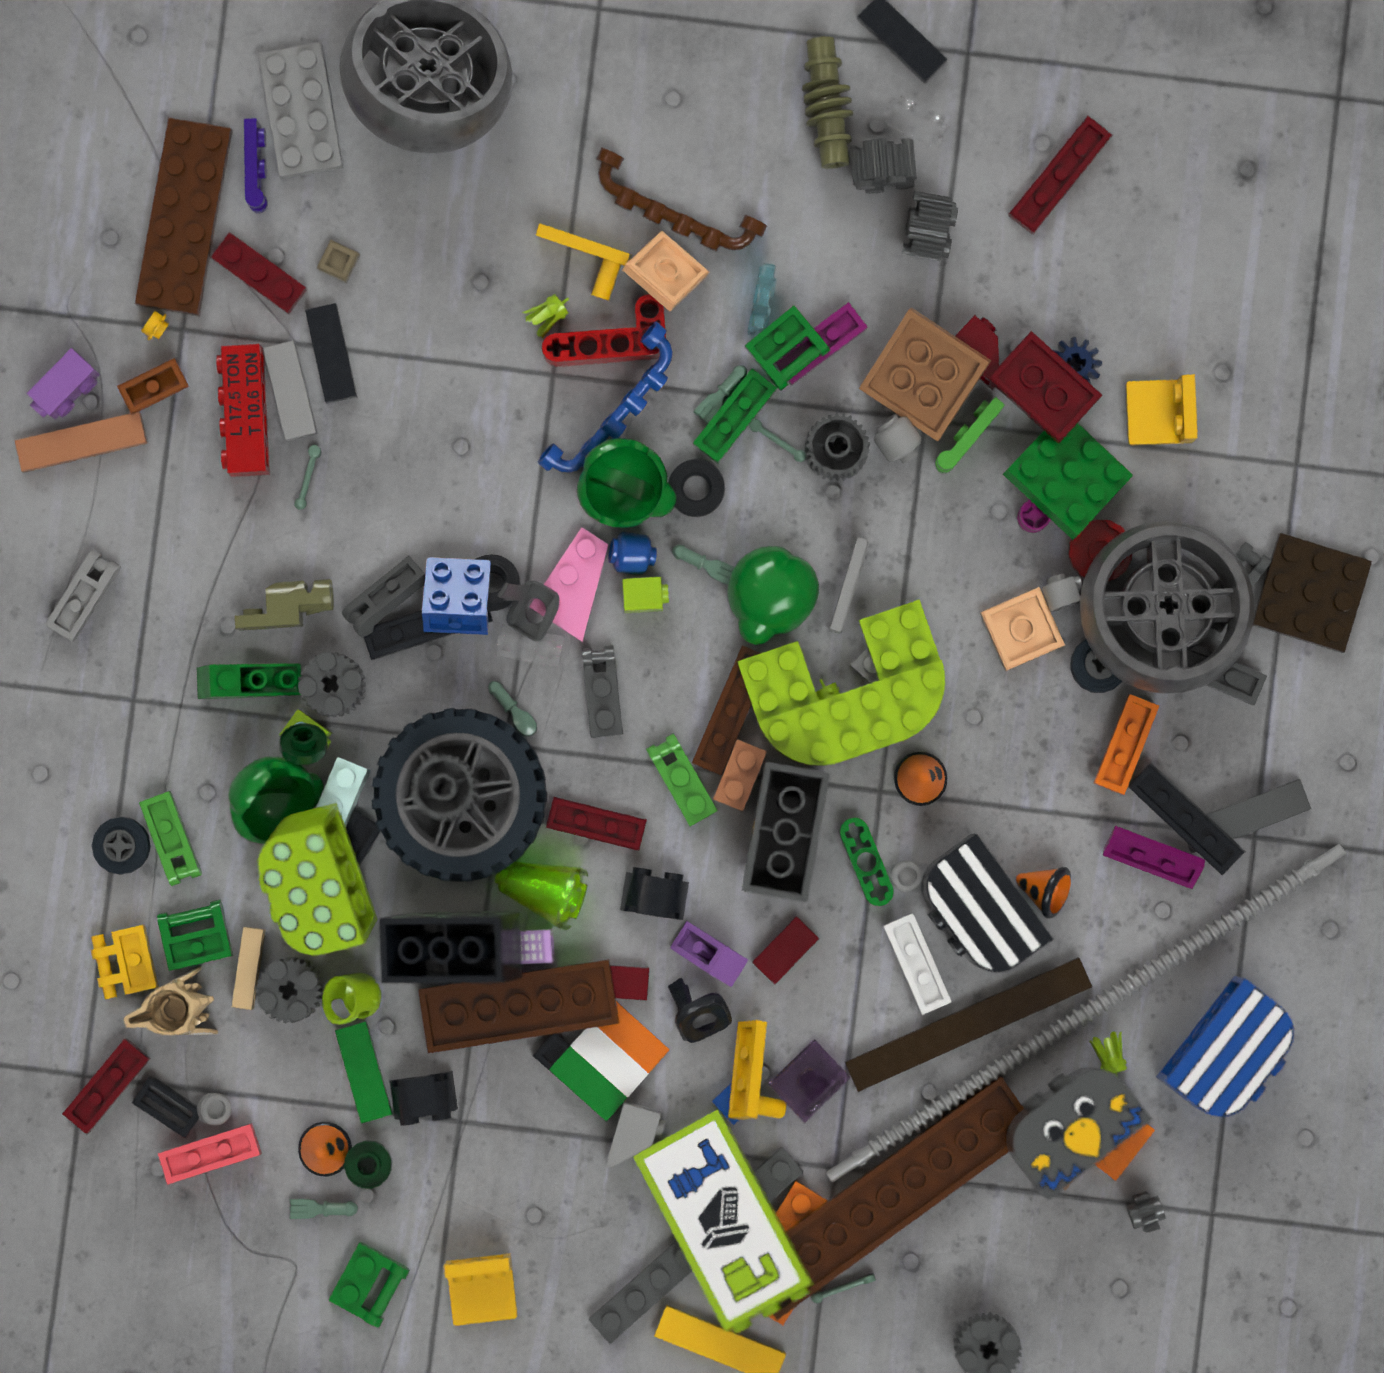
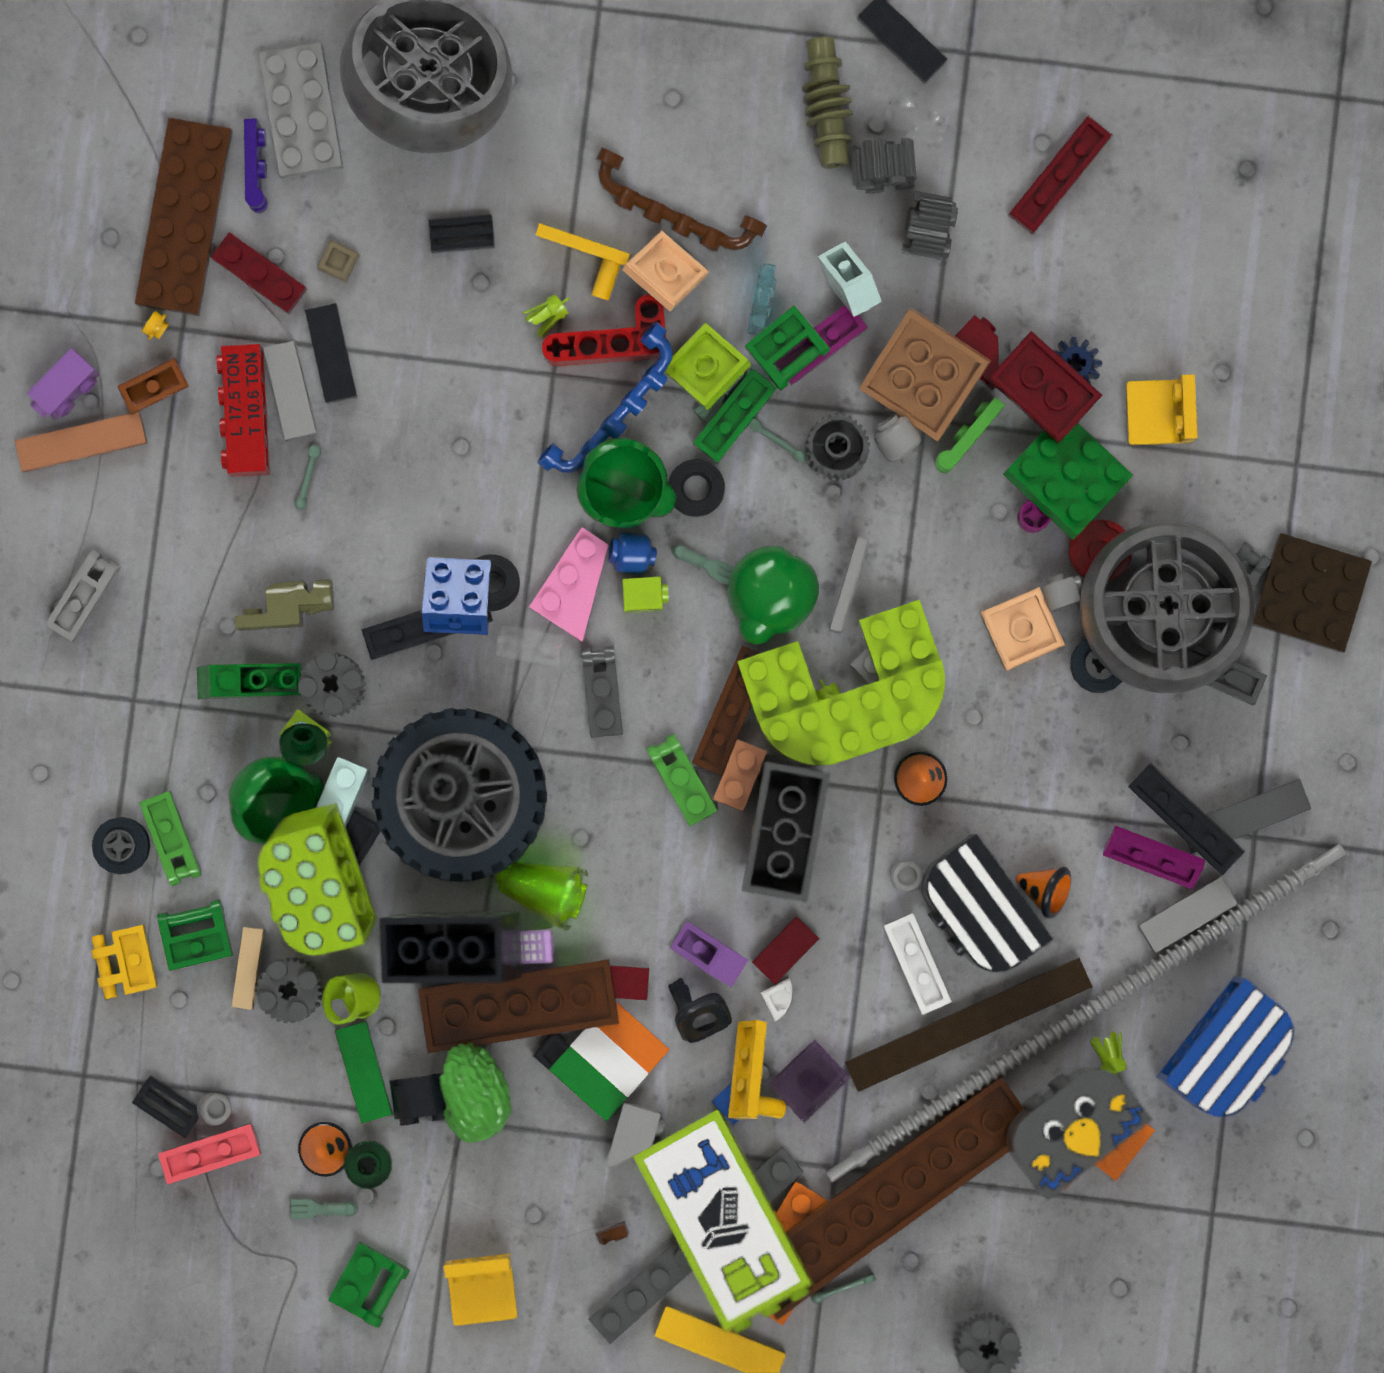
(106, 1086): dark red plate -> none
(174, 1009): tan piece -> none
(384, 596): dark grey plate -> none
(461, 221): none -> black tile
(474, 1093): none -> bright green hair
(521, 597): dark grey piece -> none
(522, 720): sand green piece -> none
(596, 823): dark red tile -> none
(612, 1233): none -> reddish brown tile
(654, 895): black cylinder -> none
(707, 366): none -> lime plate
(778, 998): none -> white tile
(849, 279): none -> light aqua brick
(882, 881): green beam -> none
(1126, 744): orange plate -> none
(1146, 1212): dark grey gear -> none
(1187, 914): none -> light grey tile

